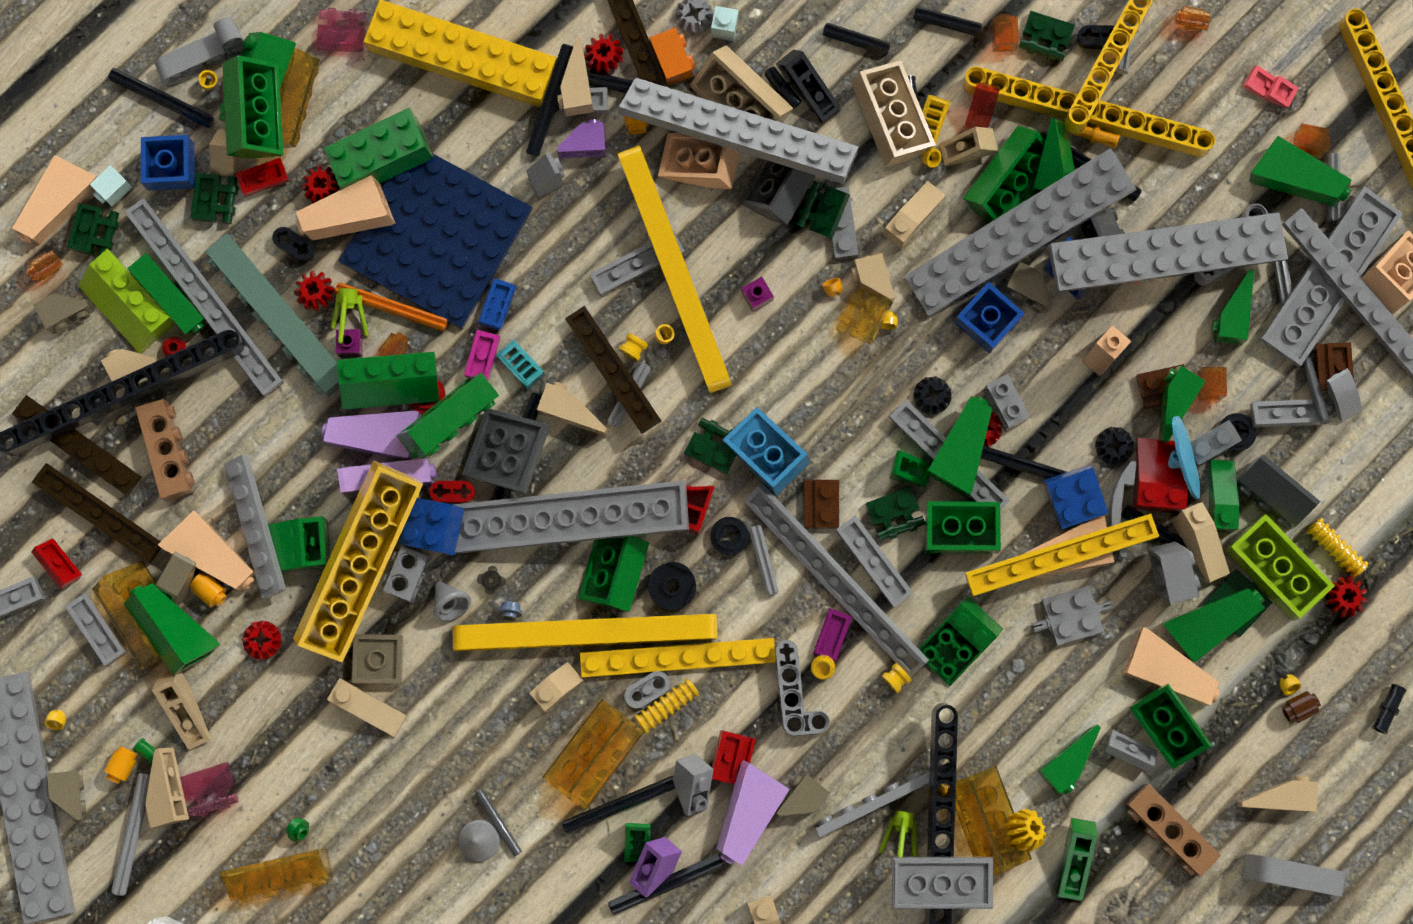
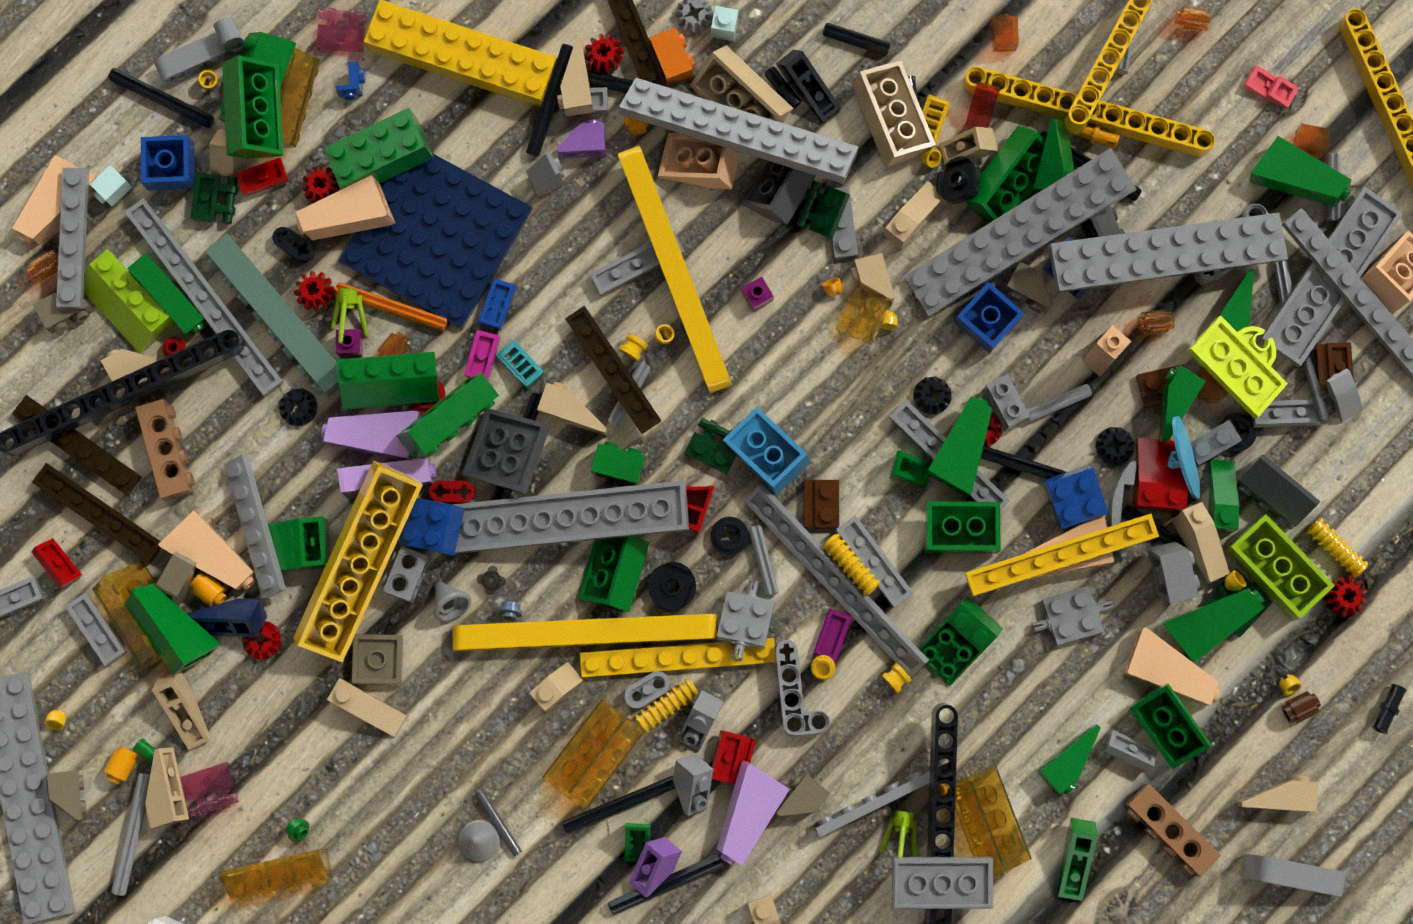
(72, 238): none -> light grey plate
(86, 228): dark green plate -> none
(232, 618): none -> dark blue slope
(309, 406): none -> black gear
(356, 78): none -> blue bracket
(618, 463): none -> green brick
(700, 720): none -> light grey slope
(745, 620): none -> light grey plate
(851, 564): none -> yellow piece
(891, 507): dark green plate -> none
(947, 21): black axle -> none
(968, 184): none -> black plate
(1026, 830): yellow gear -> none
(1047, 30): dark green plate -> none
(1059, 402): none -> light grey axle
(1098, 35): black beam -> none
(1155, 322): none -> clear orange brick
(1234, 581): none -> yellow hinge
(1240, 364): none -> neon yellow plate

